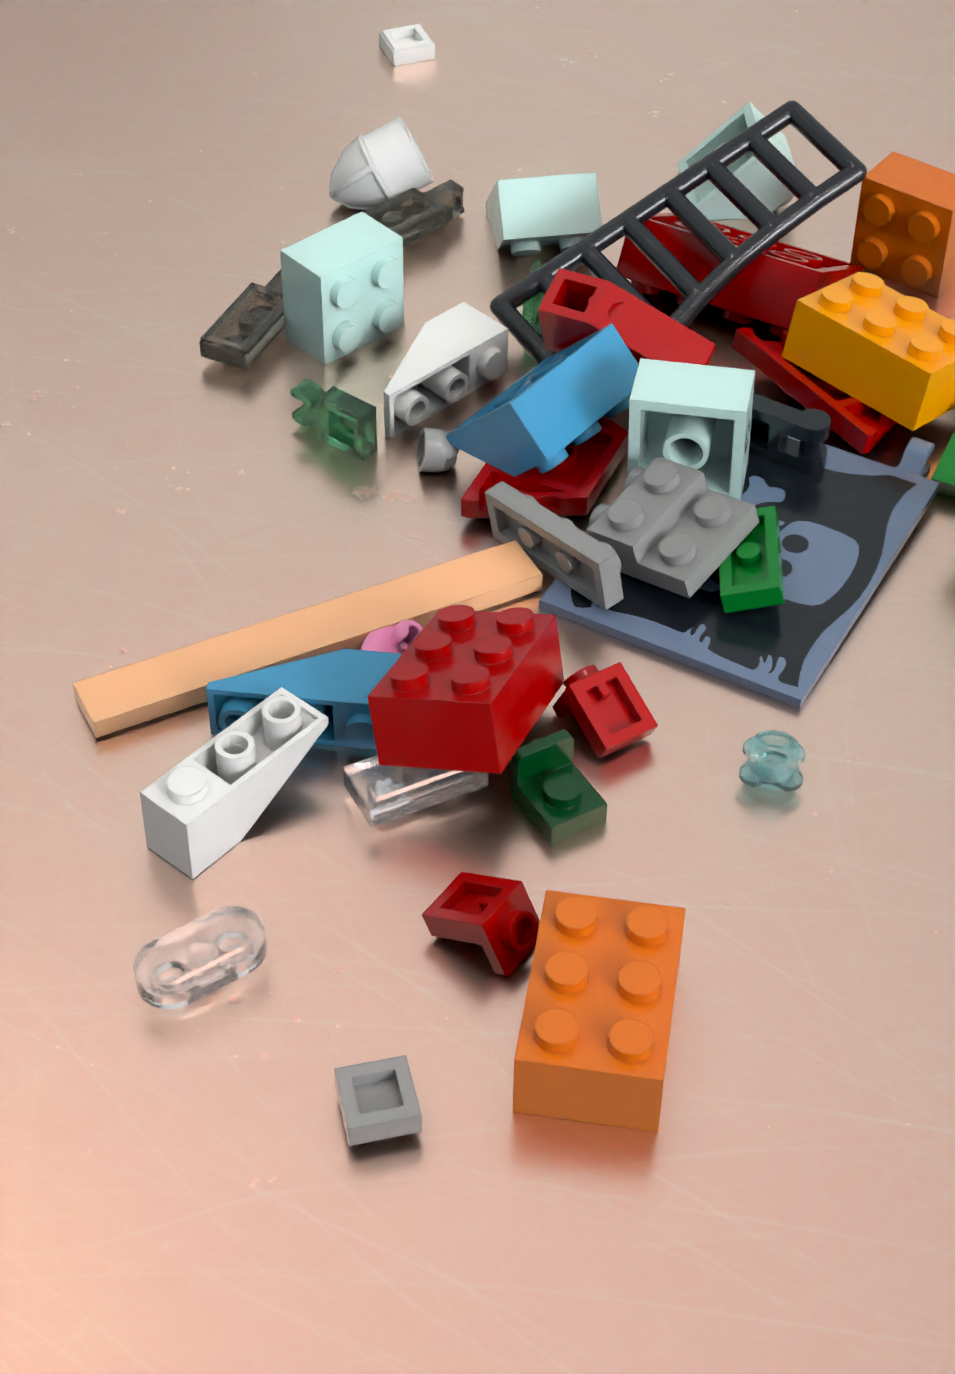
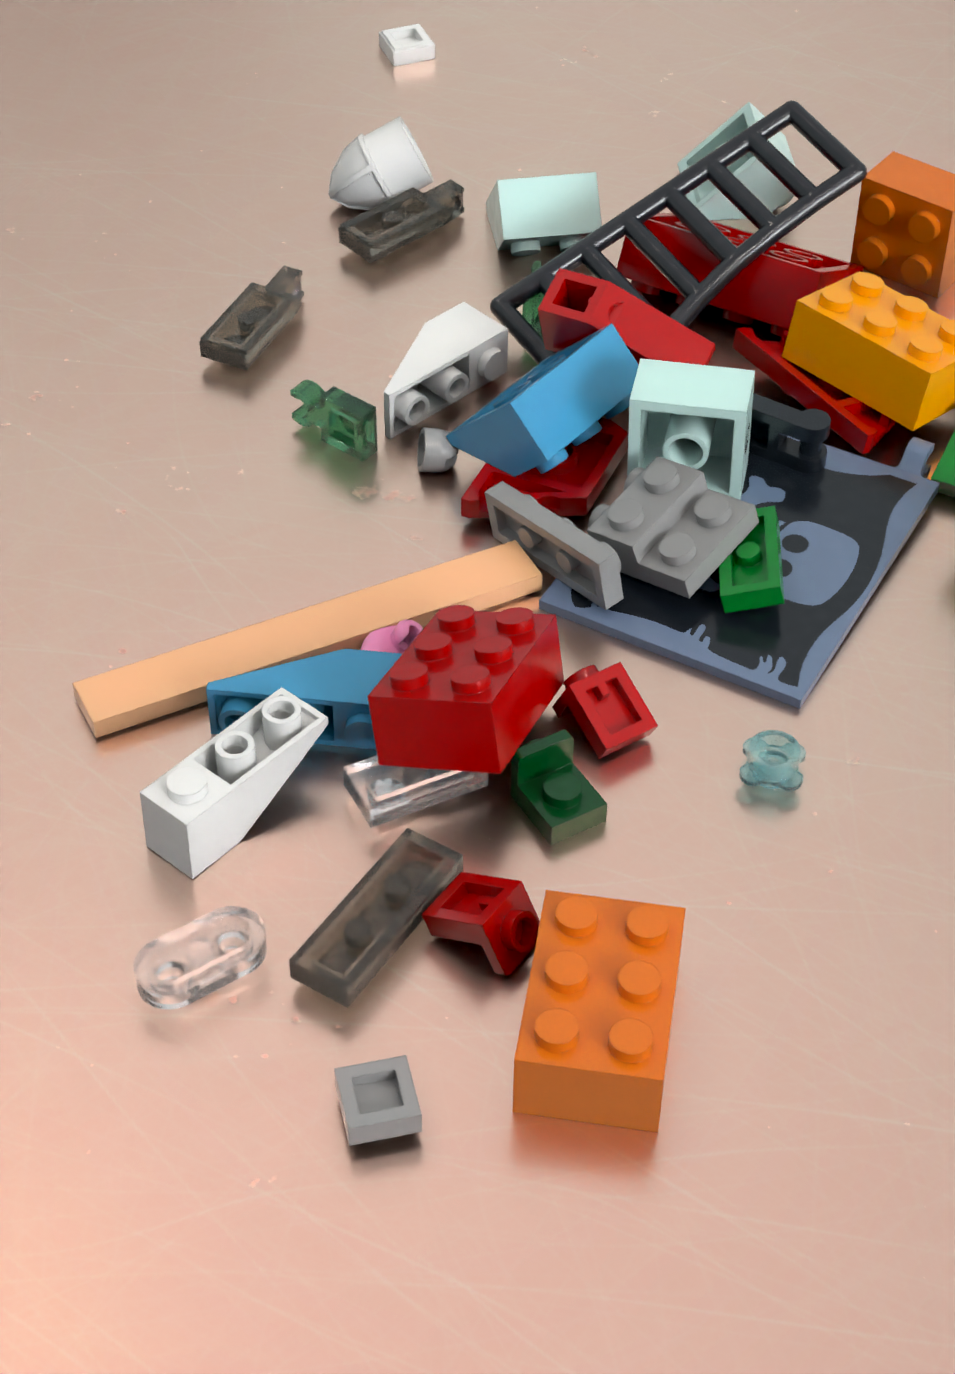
(343, 287): light aqua brick -> none
(375, 917): none -> clear smoke plate

